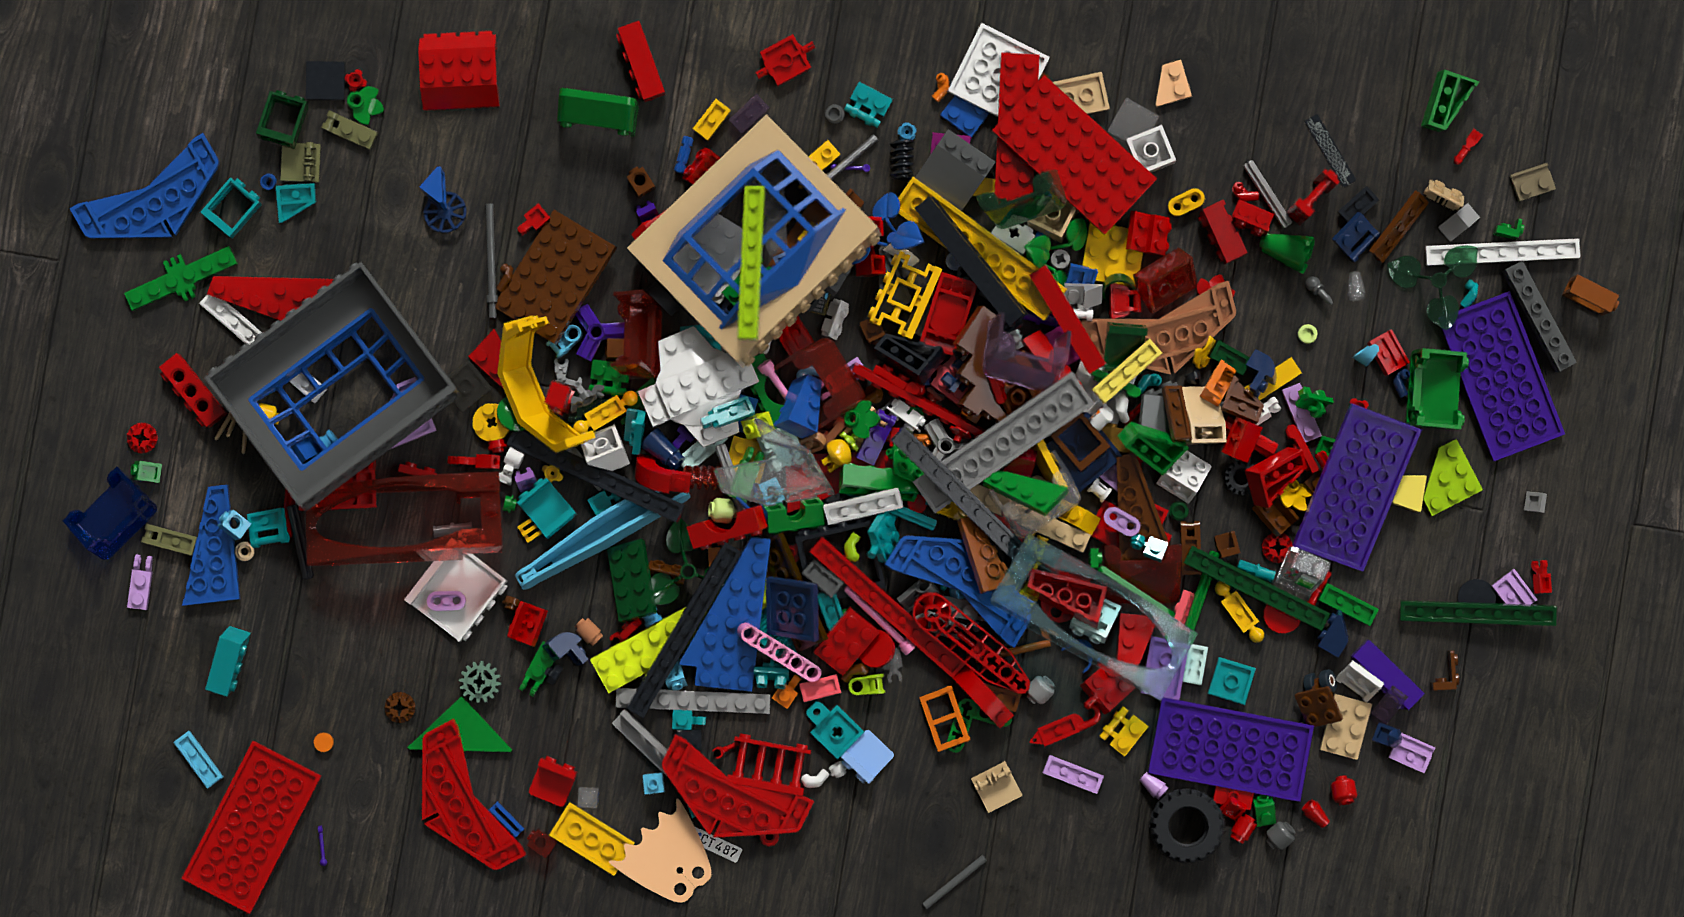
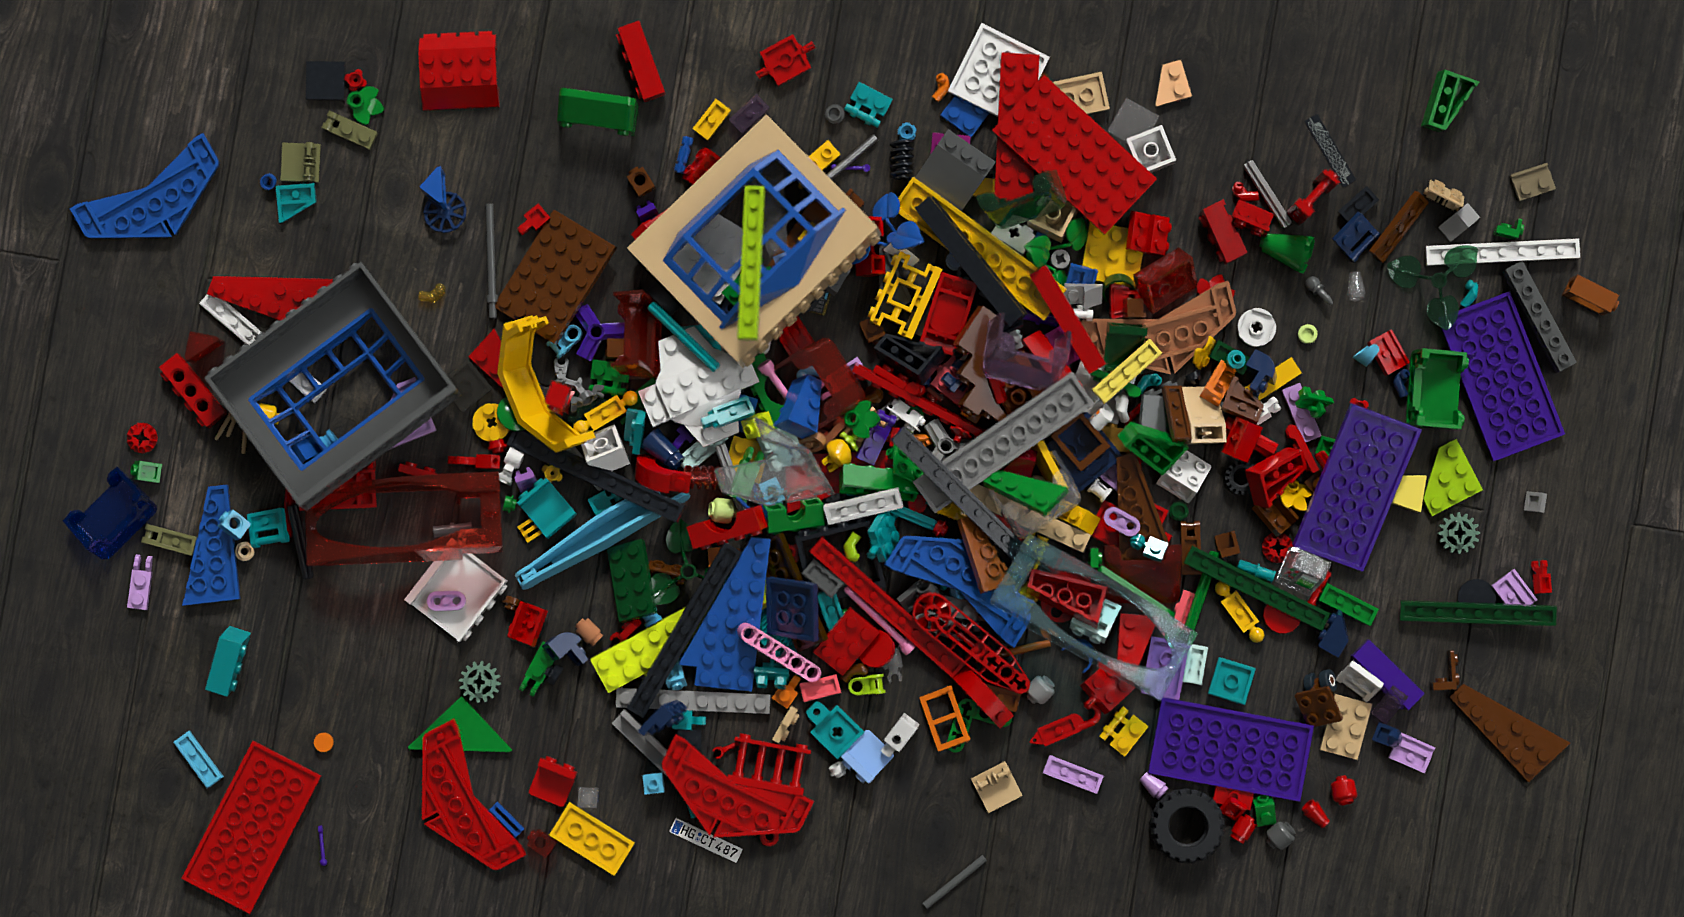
(180, 278): green hinge -> none
(201, 345): none -> clear red slope
(219, 196): teal window -> none
(277, 137): dark green window -> none
(406, 714): reddish brown gear -> none
(433, 296): none -> clear yellow arm
(507, 278): reddish brown arm -> none
(662, 851): light nougat piece -> none
(665, 716): none -> dark blue plate
(683, 336): none -> teal axle
(782, 731): none -> tan plate
(815, 781): white arm -> none
(833, 327): white hinge -> none
(905, 729): none -> white torso
(940, 528): none -> red plate
(1133, 308): none -> reddish brown panel
(1185, 202): yellow plate -> none
(1231, 361): none -> teal plate
(1266, 322): none -> white plate
(1466, 533): none -> sand green gear
(1472, 139): red piece -> none
(1514, 736): none -> reddish brown wing

